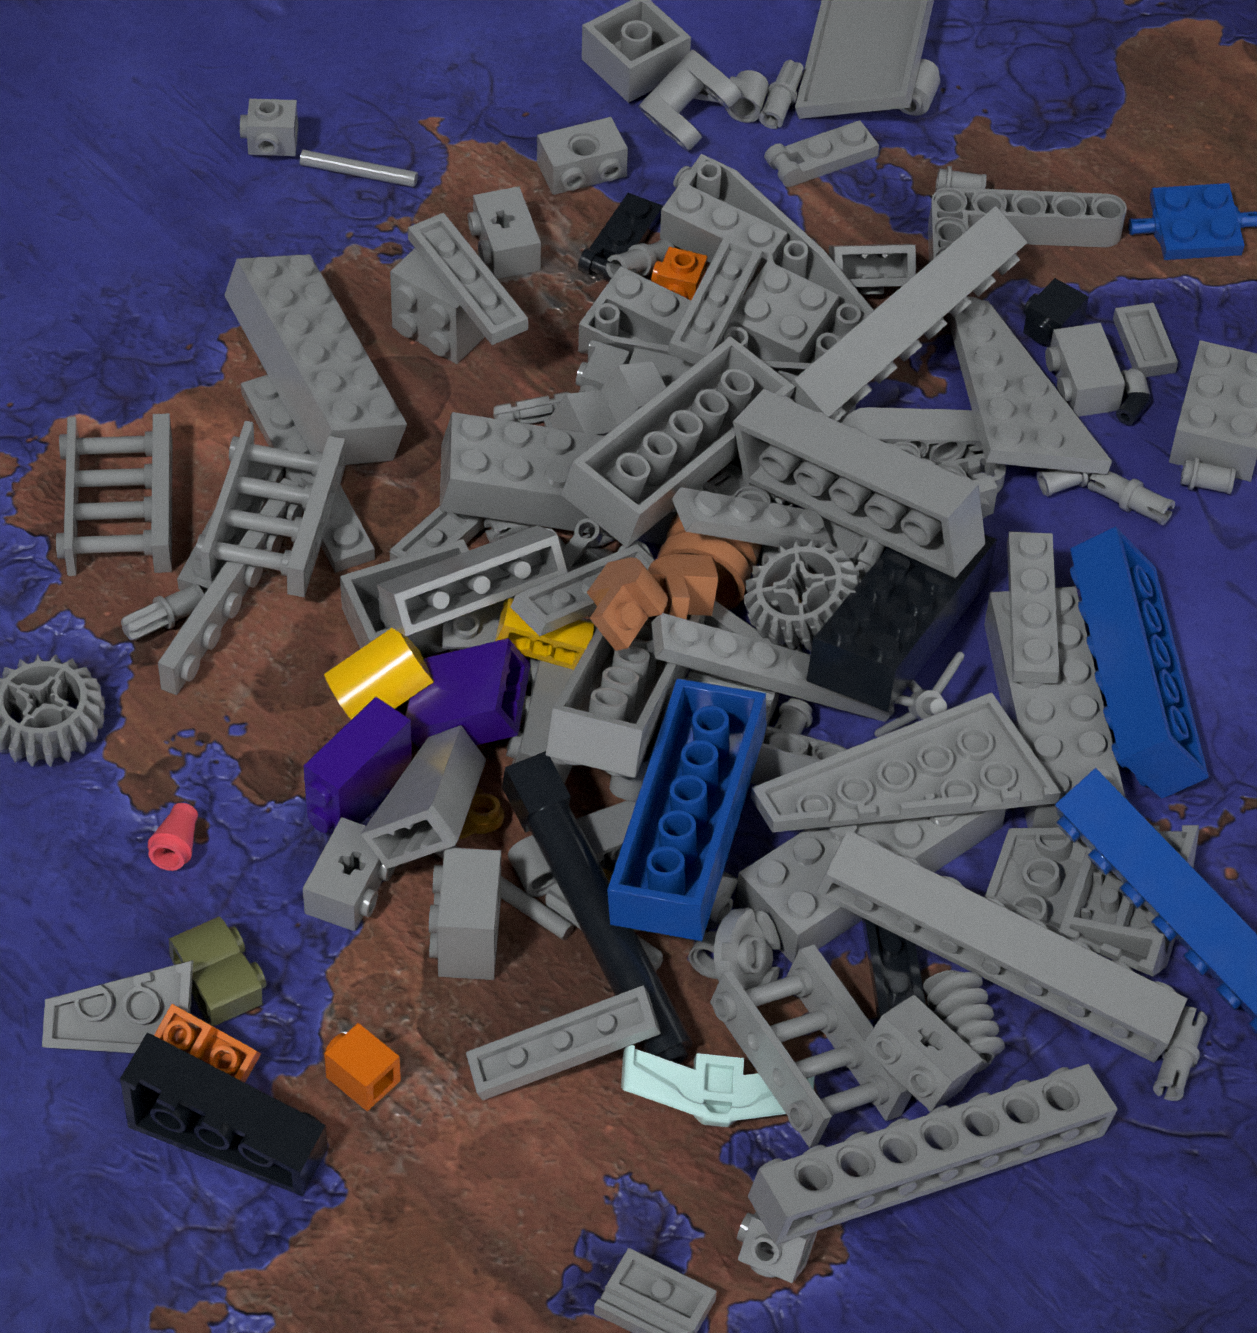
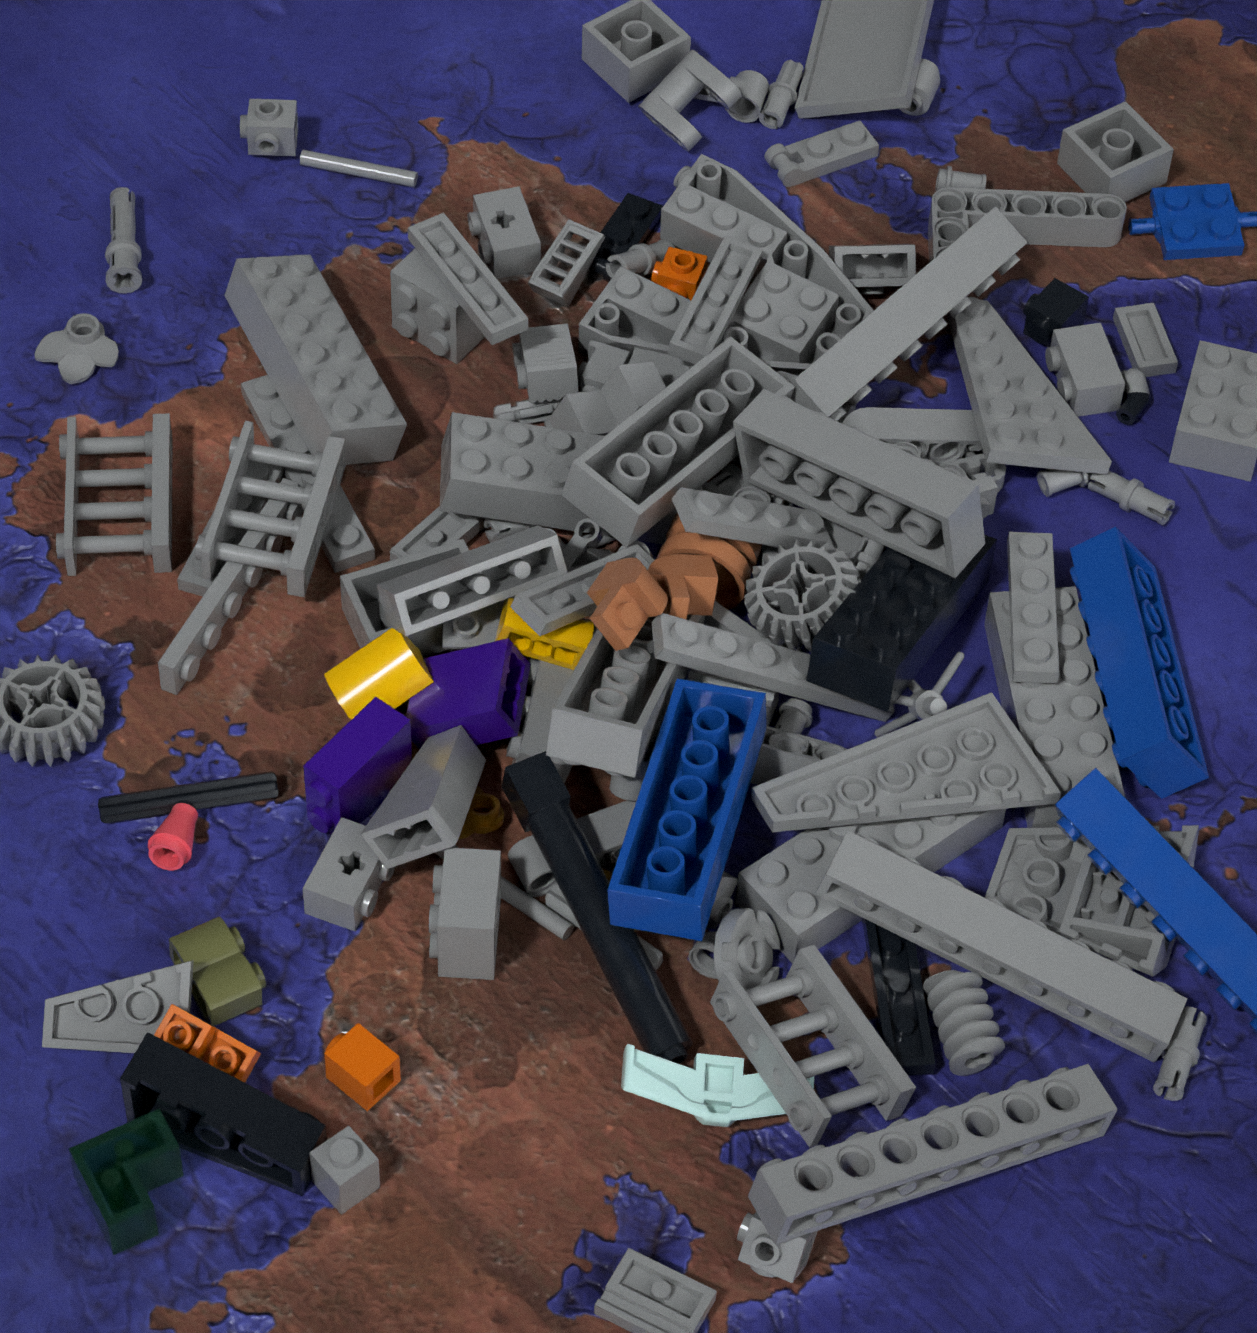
(78, 348): none -> light grey plate
(119, 1171): none -> brick
(123, 252): none -> light grey pin
(161, 612): light grey axle -> none
(198, 794): none -> black axle
(345, 1169): none -> light grey brick
(545, 362): none -> light grey brick
(562, 1043): light grey plate -> none
(566, 291): none -> light grey slope
(582, 155): light grey brick -> none
(922, 1052): light grey brick -> none
(1115, 154): none -> light grey brick
(1207, 476): light grey pin -> none

